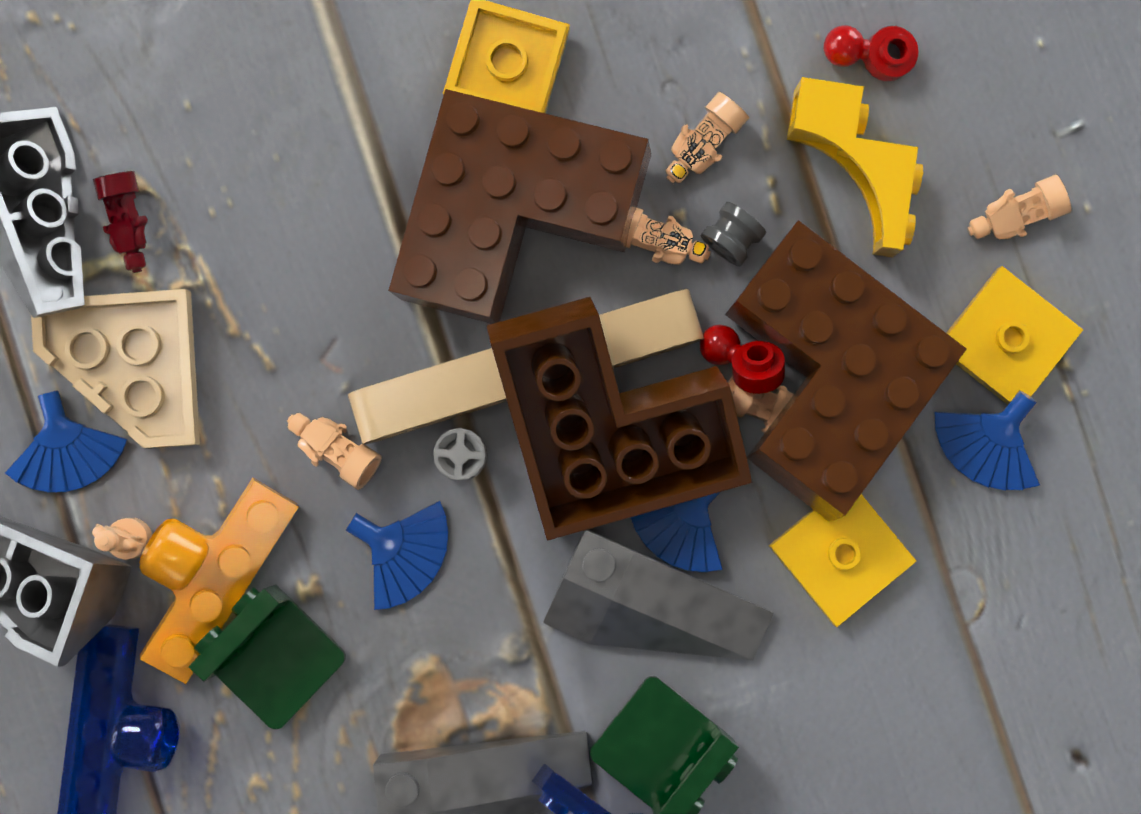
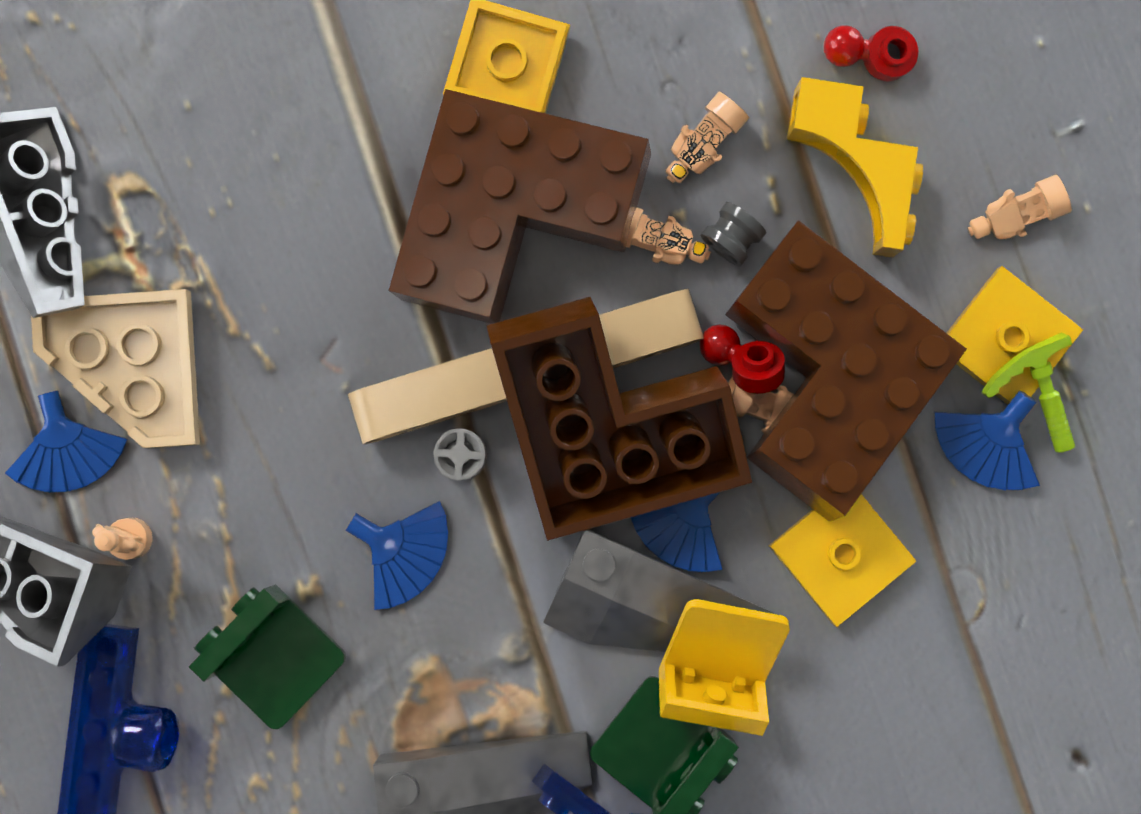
(125, 225): dark red piece -> none
(208, 573): light orange plate -> none
(324, 440): light nougat piece -> none
(720, 666): none -> yellow bracket
(1050, 399): none -> lime piece

